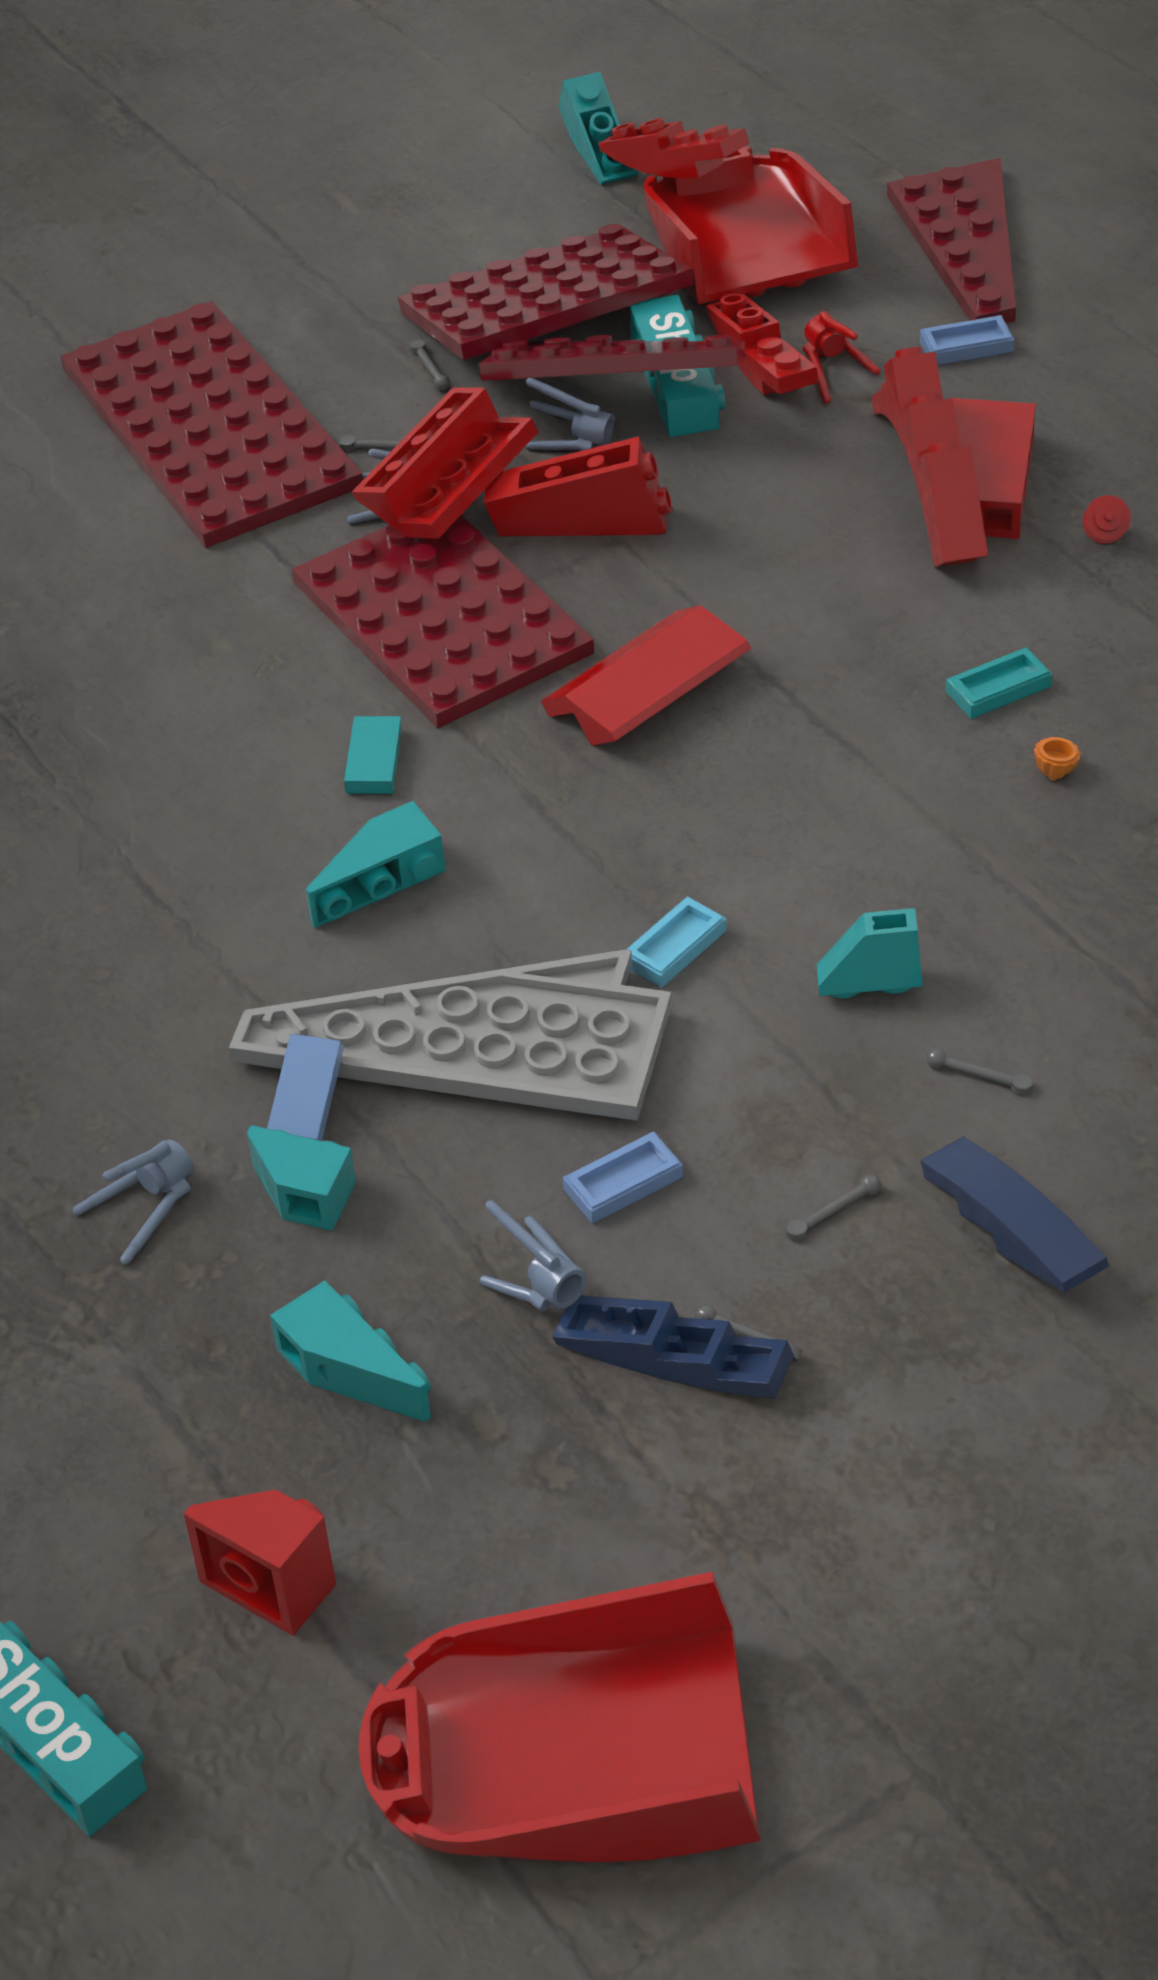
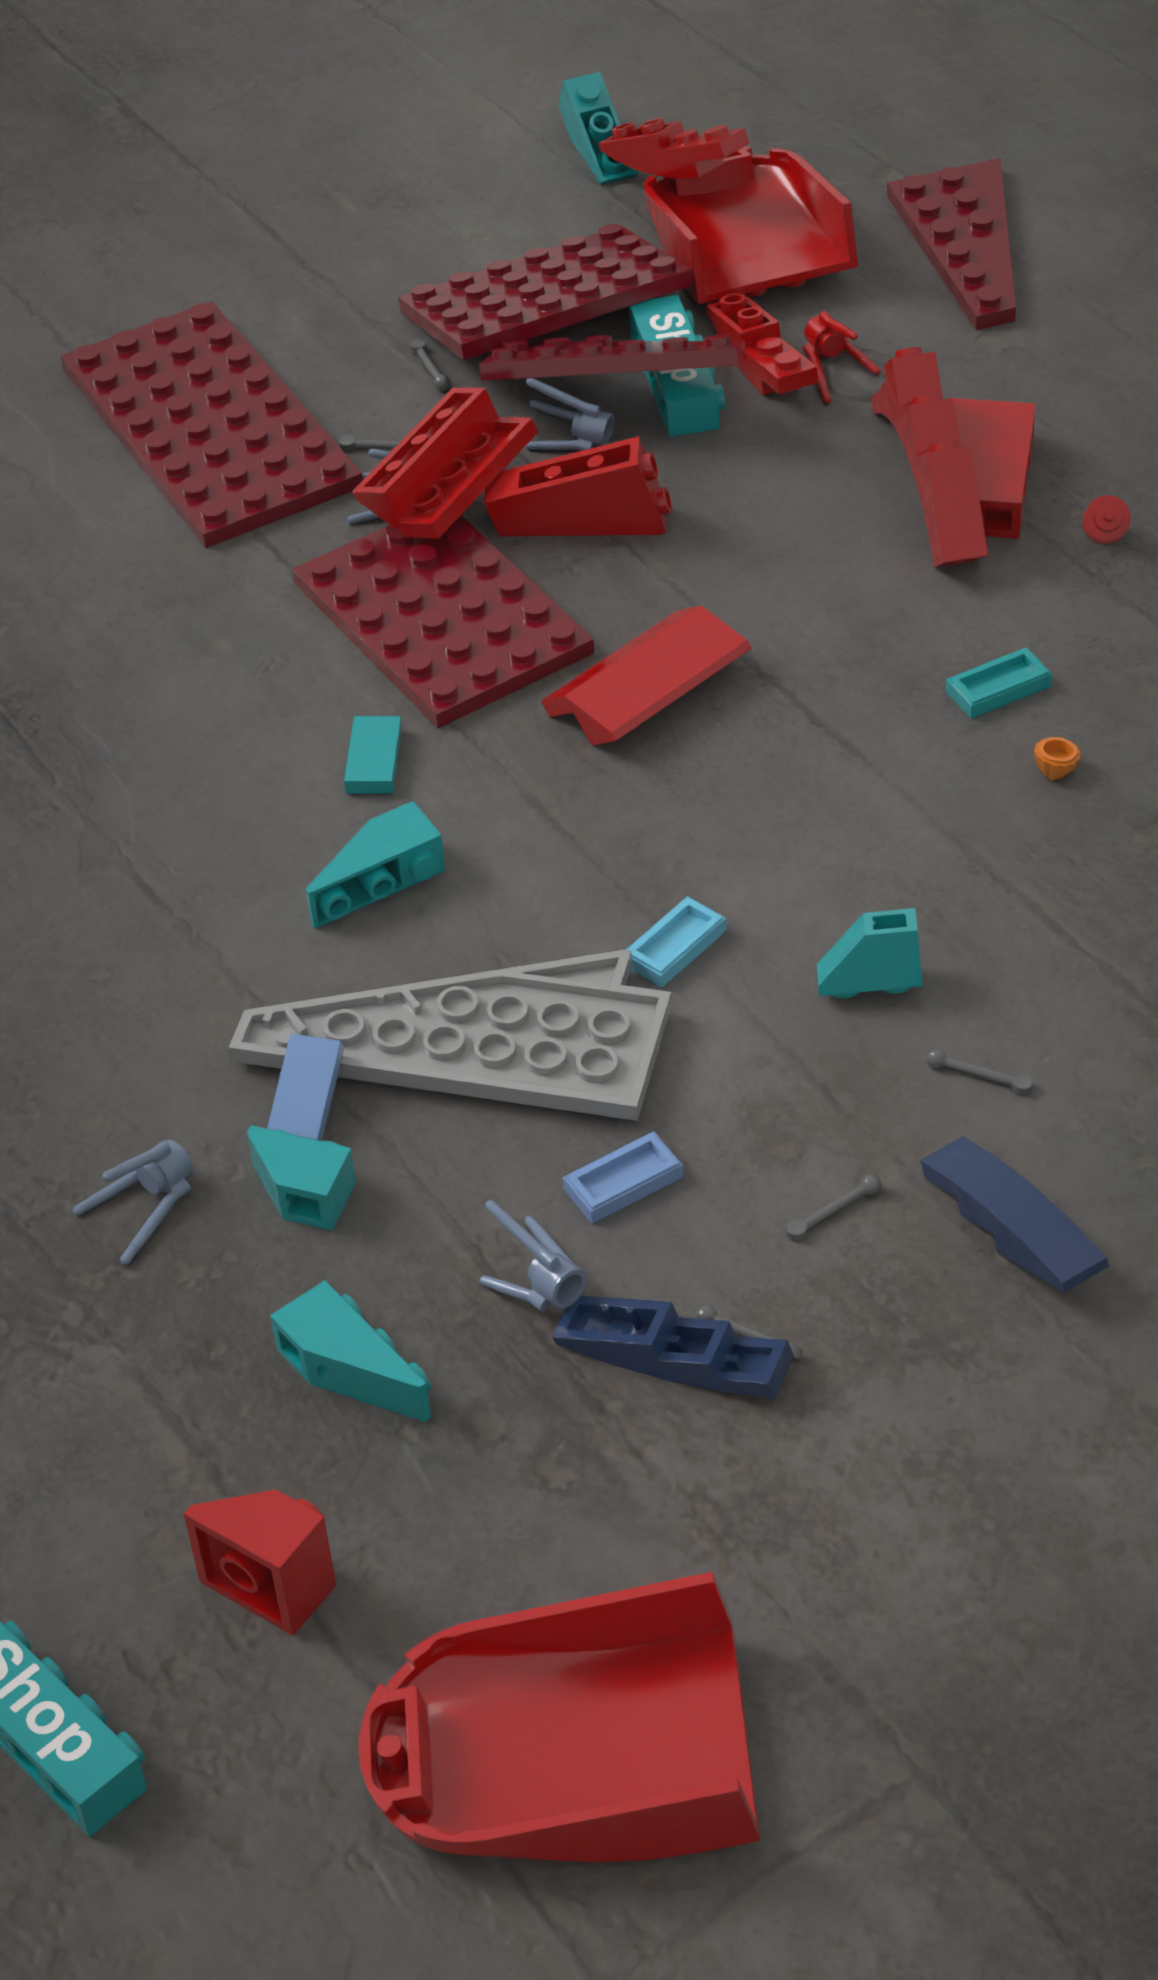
(968, 340): medium blue tile -> none

